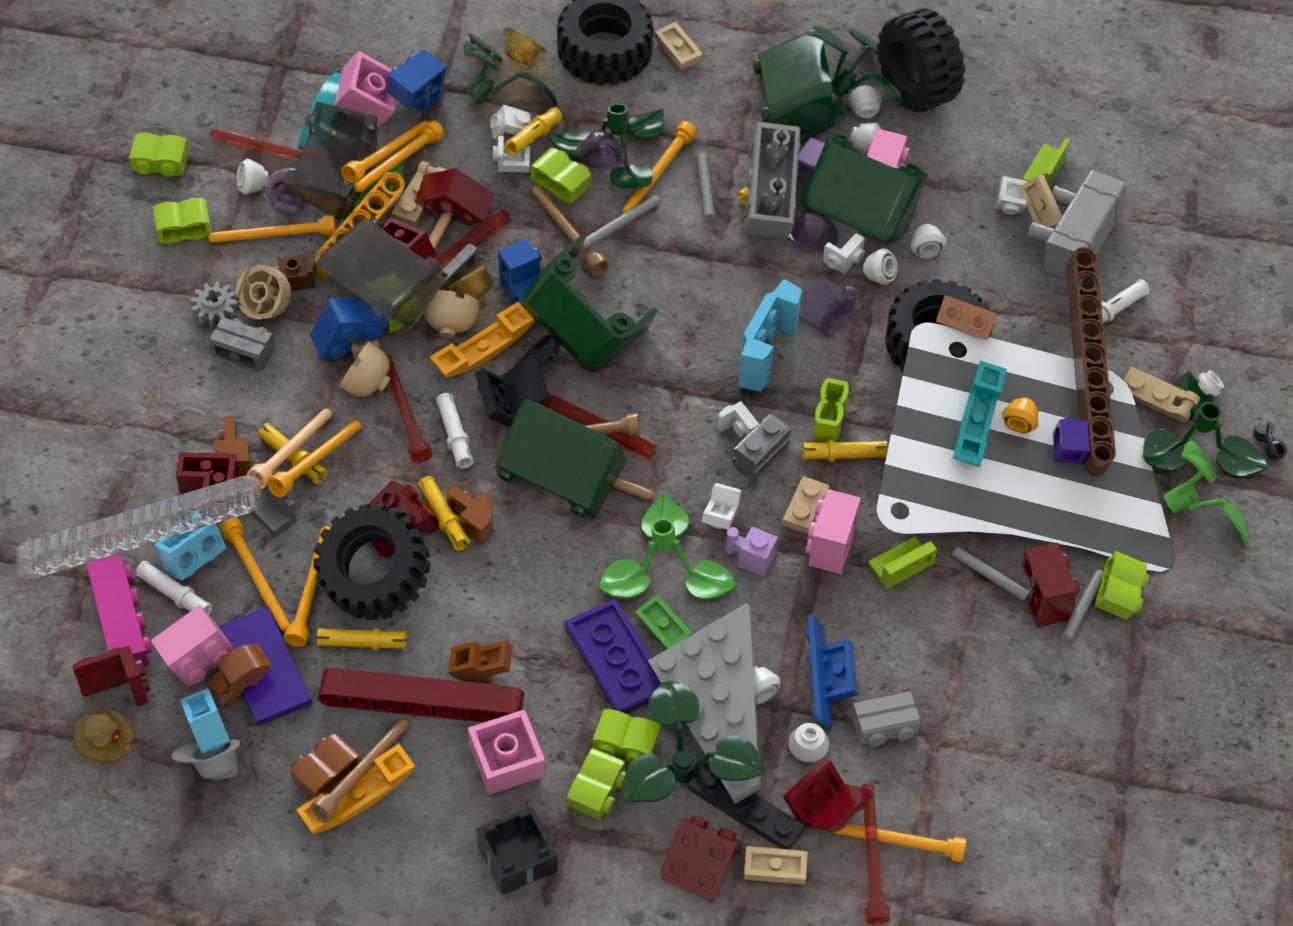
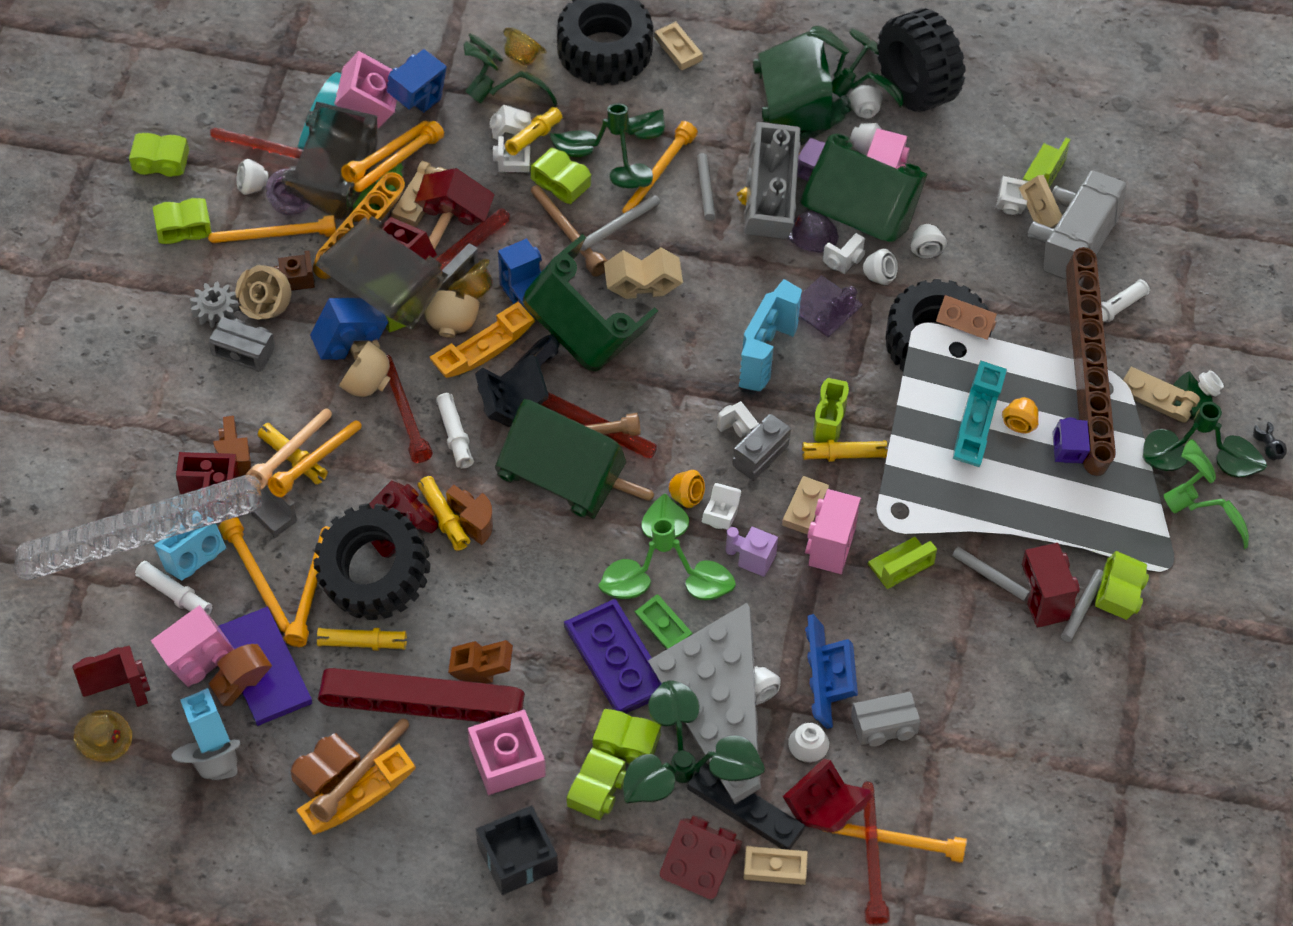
(116, 606): dark pink brick -> none
(601, 151): clear purple hat -> none
(655, 273): none -> tan brick
(687, 488): none -> light orange cone

